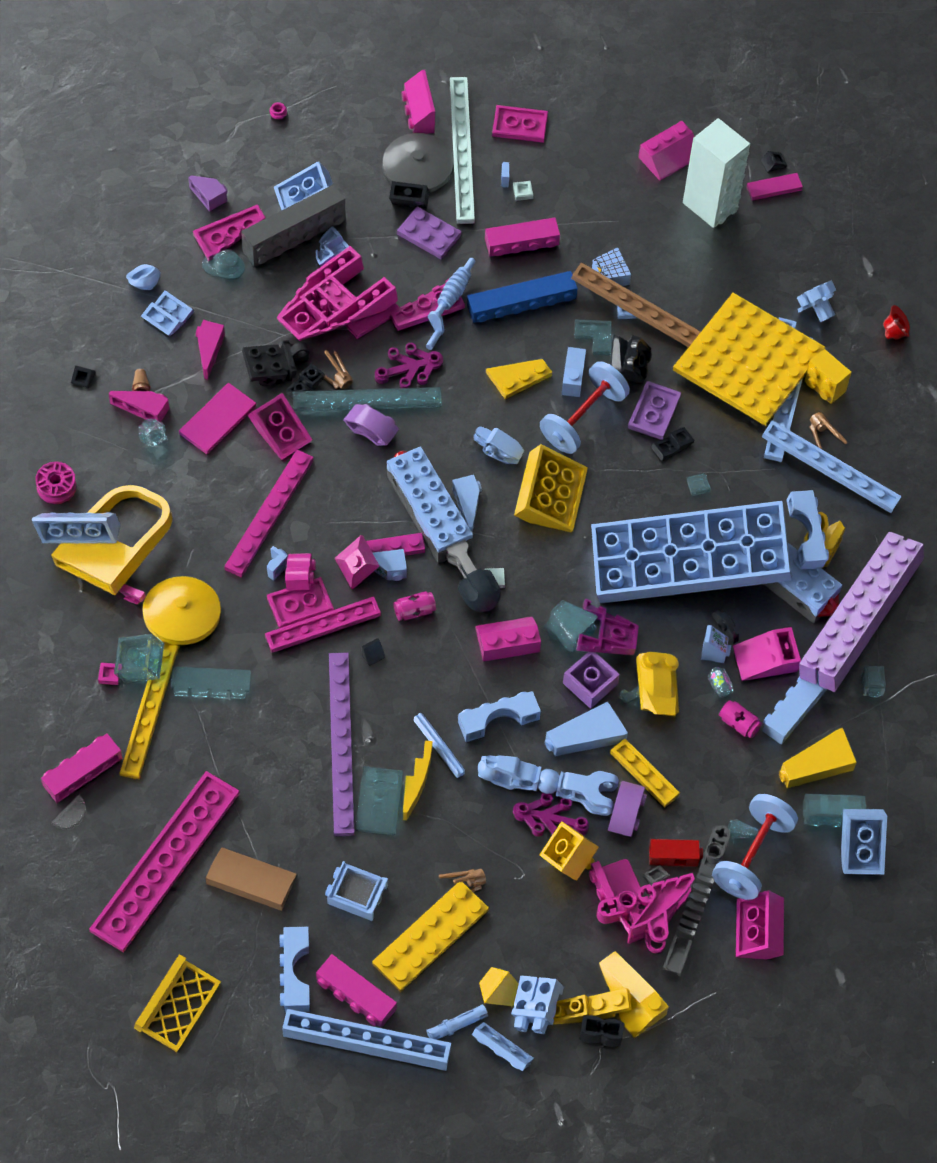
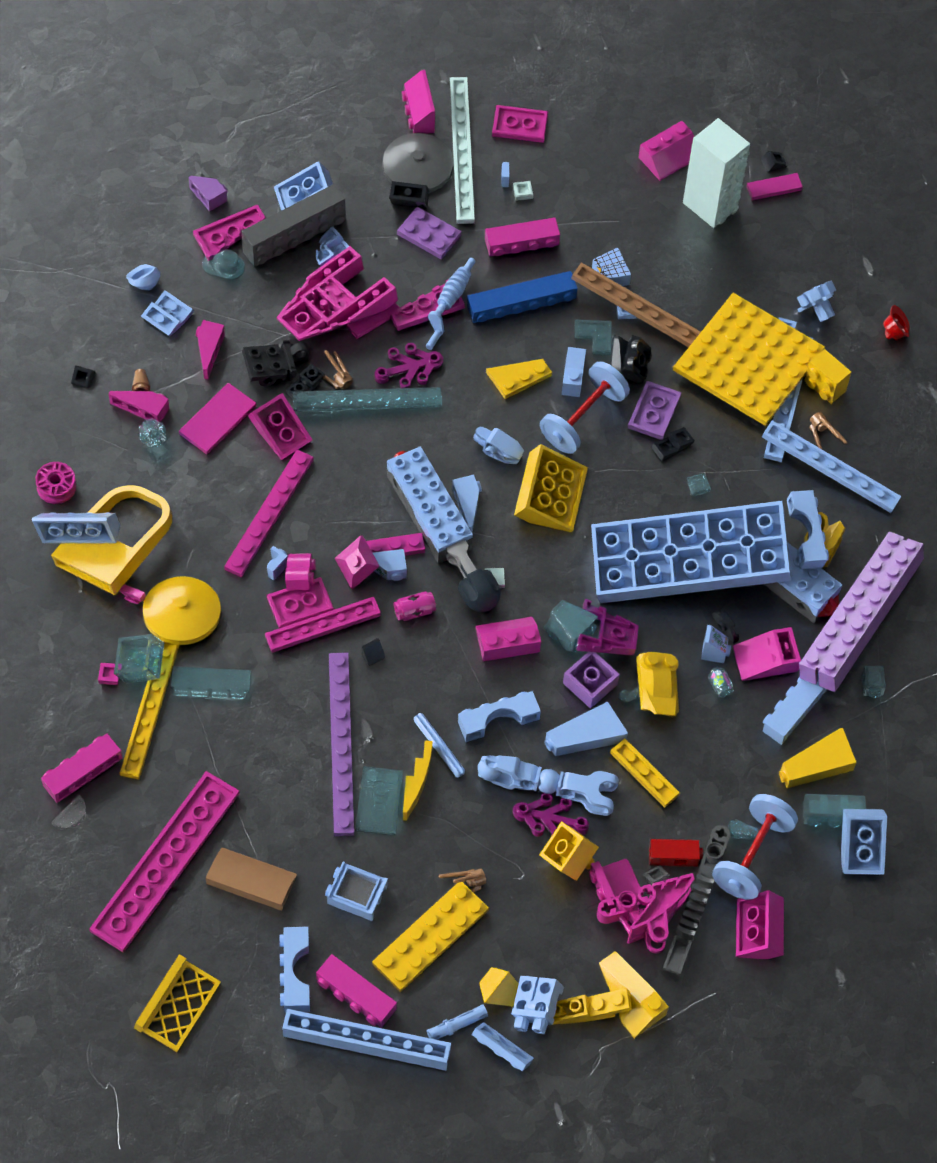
(278, 110): dark pink plate -> none
(371, 424): medium lavender brick -> none
(597, 1030): black brick -> none
(626, 808): medium lavender brick -> none
(746, 727): dark pink piece -> none

